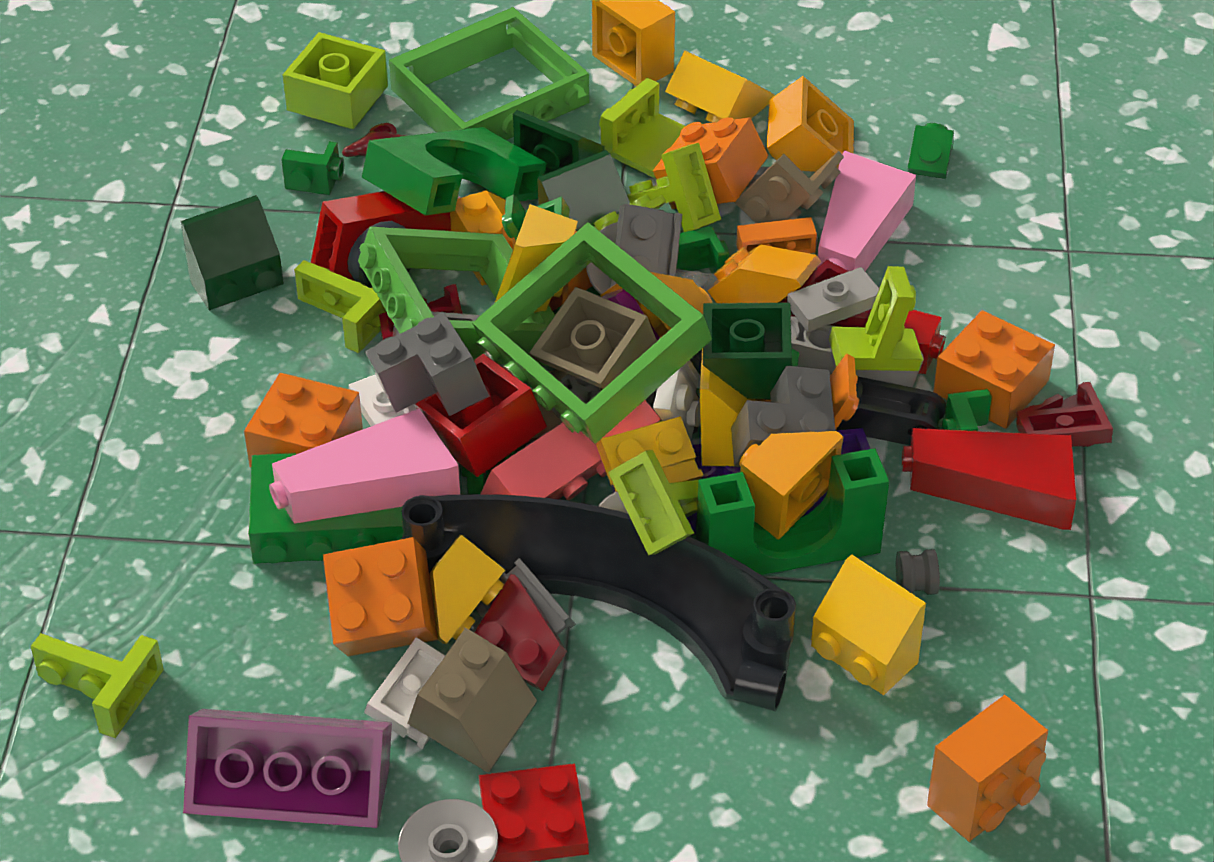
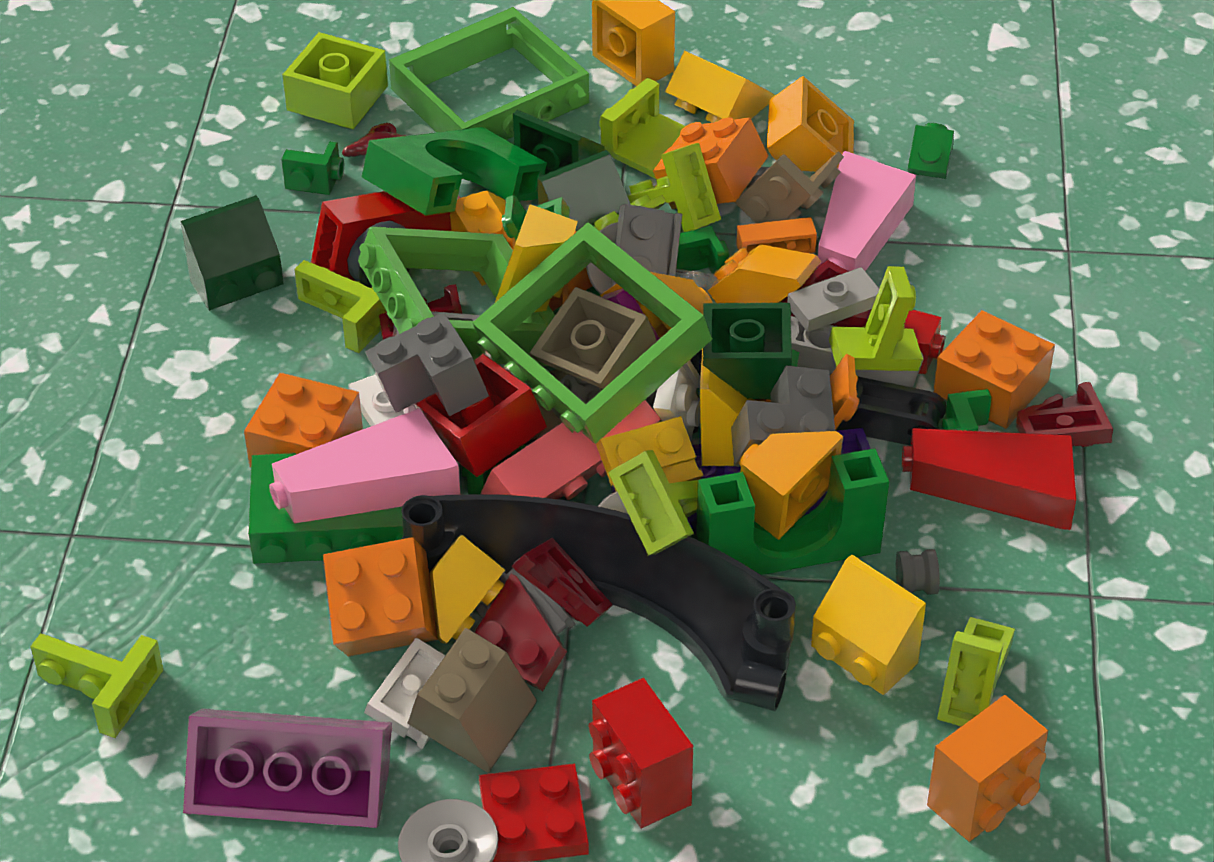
(563, 581): none -> dark red wing
(641, 753): none -> red brick
(973, 670): none -> lime bracket

